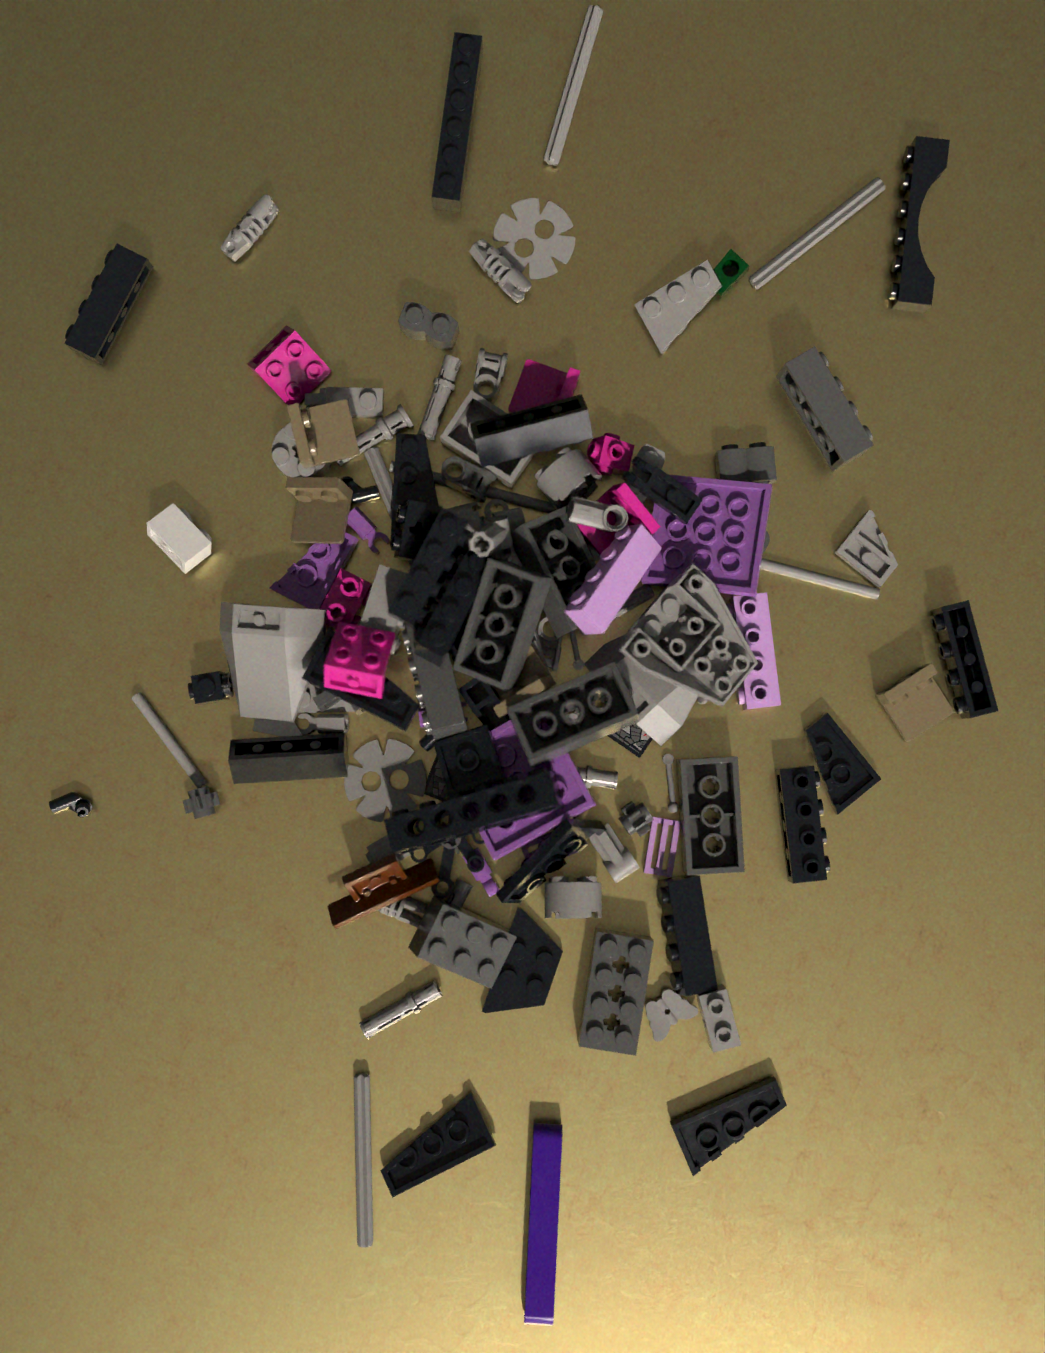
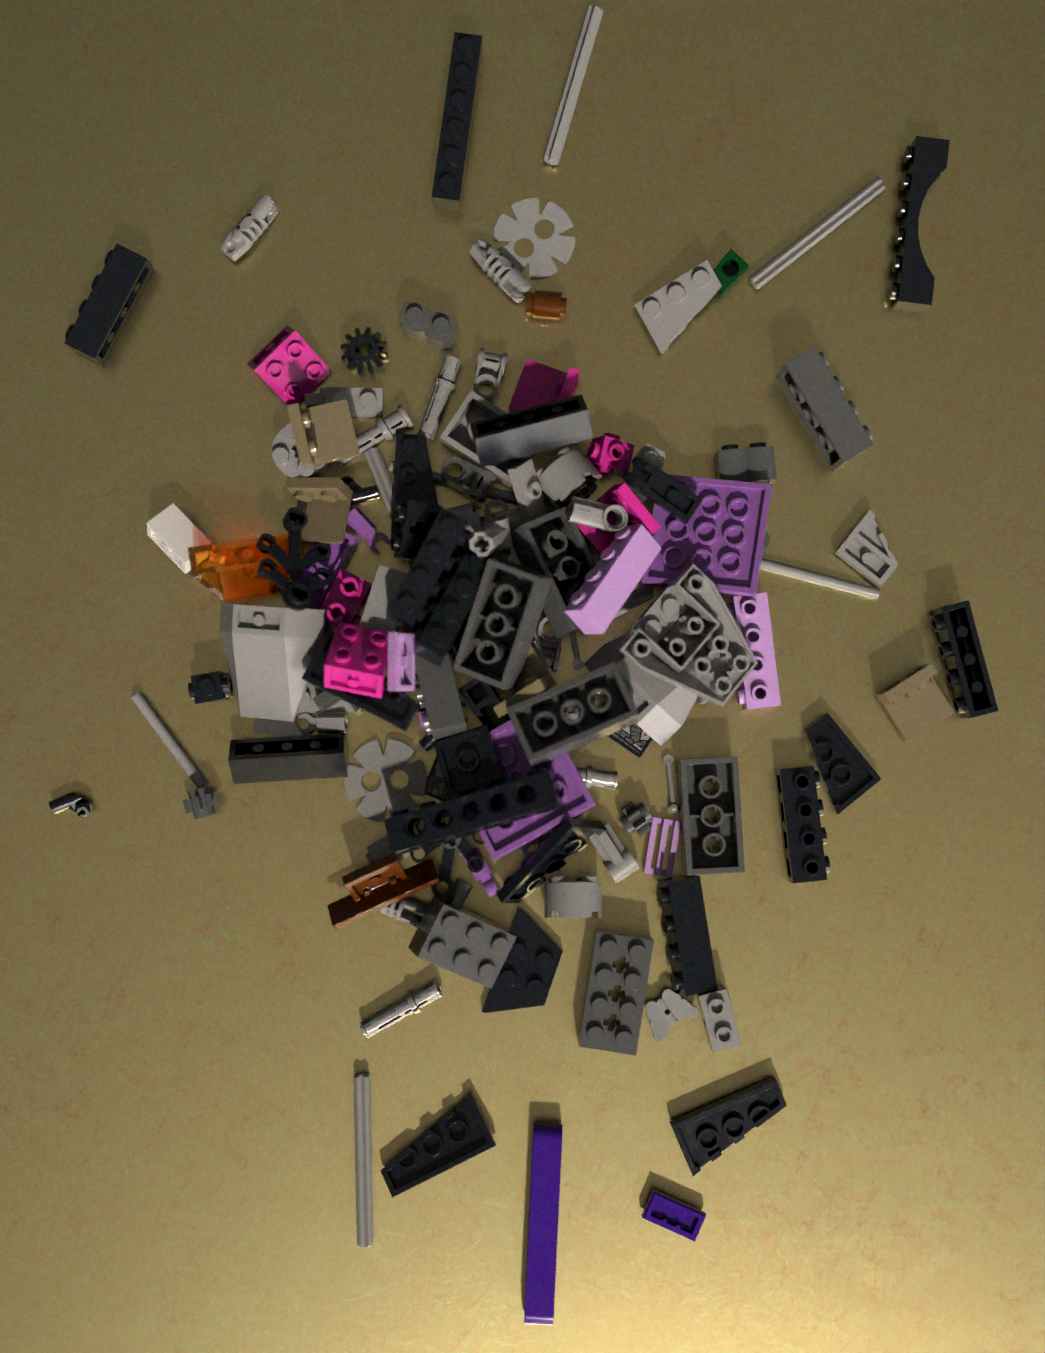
(231, 567): none -> clear orange wedge
(293, 563): none -> black plant
(373, 345): none -> black gear
(401, 661): none -> lavender tile
(527, 490): none -> light grey plate
(546, 304): none -> reddish brown brick
(673, 1215): none -> dark purple plate

